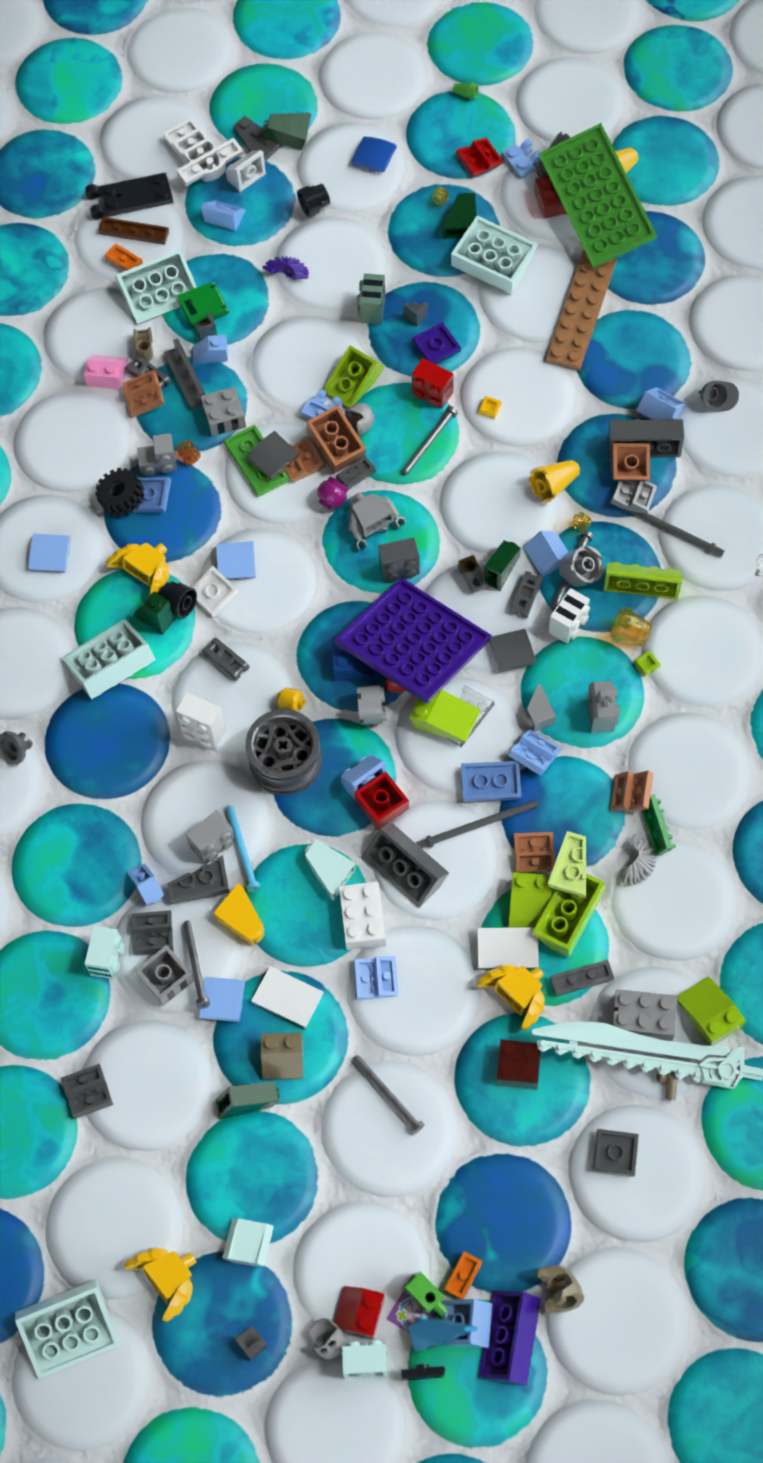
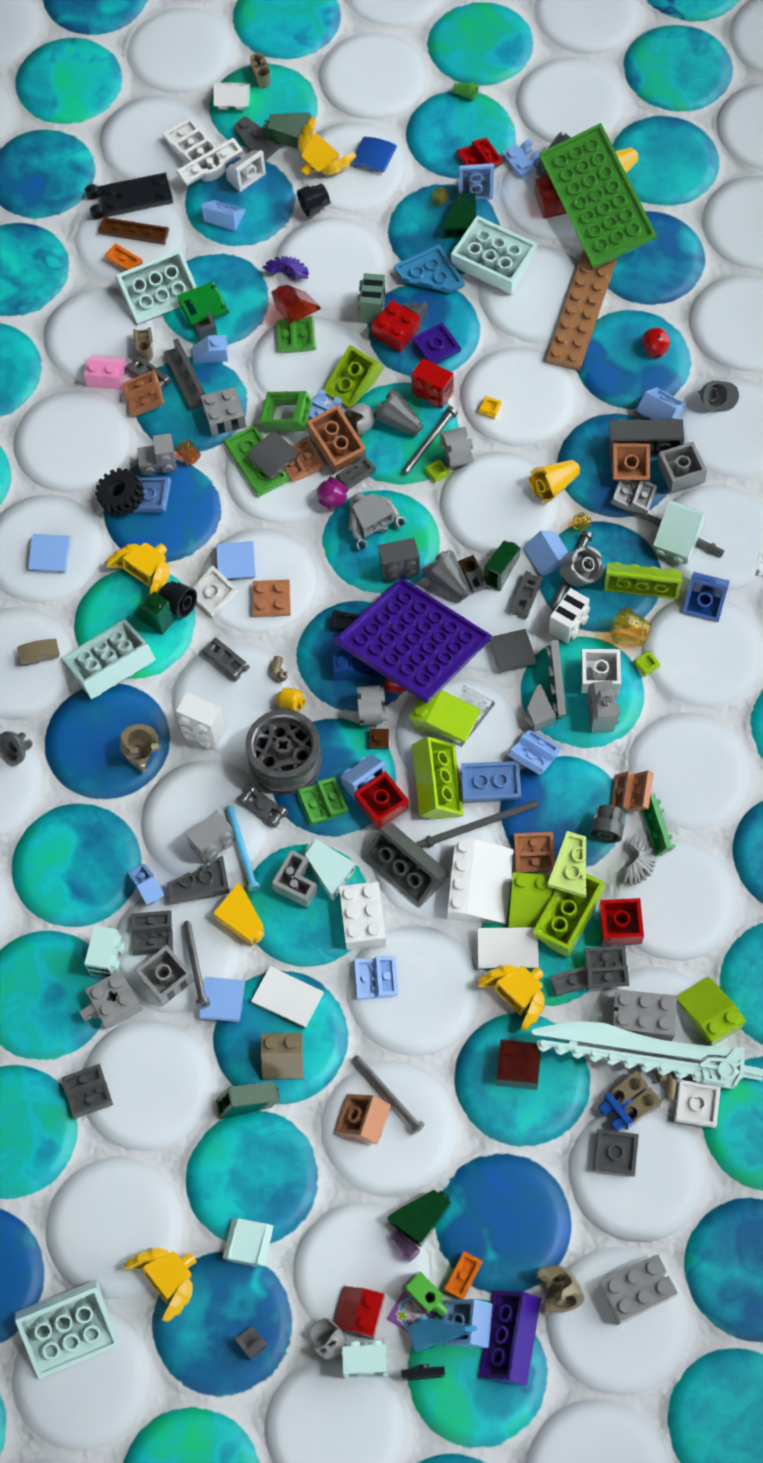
(37, 650): none -> dark tan slope
(103, 1007): none -> light grey hinge
(138, 743): none -> dark tan piece
(231, 95): none -> white slope
(260, 70): none -> dark tan beam
(262, 805): none -> dark grey plate
(271, 598): none -> nougat plate
(276, 670): none -> dark tan arm
(291, 880): none -> light grey brick
(293, 303): none -> clear red slope
(296, 336): none -> bright green slope
(301, 414): none -> bright green window
(319, 153): none -> yellow torso
(322, 801): none -> bright green slope
(341, 620): none -> black plate
(362, 1118): none -> nougat slope
(379, 738): none -> reddish brown plate
(396, 326): none -> red brick
(398, 414): none -> dark grey cone
(406, 1248): none -> clear purple cone
(421, 1216): none -> dark green slope
(430, 270): none -> dark azure plate
(437, 471): none -> lime tile
(437, 779): none -> lime slope
(448, 575): none -> dark grey cone
(456, 447): none -> light grey brick
(476, 180): none -> light blue slope
(480, 882): none -> white slope
(557, 683): none -> light grey wing
(600, 666): none -> white brick
(606, 966): none -> dark grey slope
(607, 824): none -> dark grey piece
(621, 921): none -> red brick
(622, 1104): none -> dark tan hips
(638, 1289): none -> light grey piece
(652, 345): none -> red helmet
(679, 531): none -> light aqua slope
(682, 467): none -> light grey brick
(697, 1104): none -> white plate
(705, 596): none -> blue slope

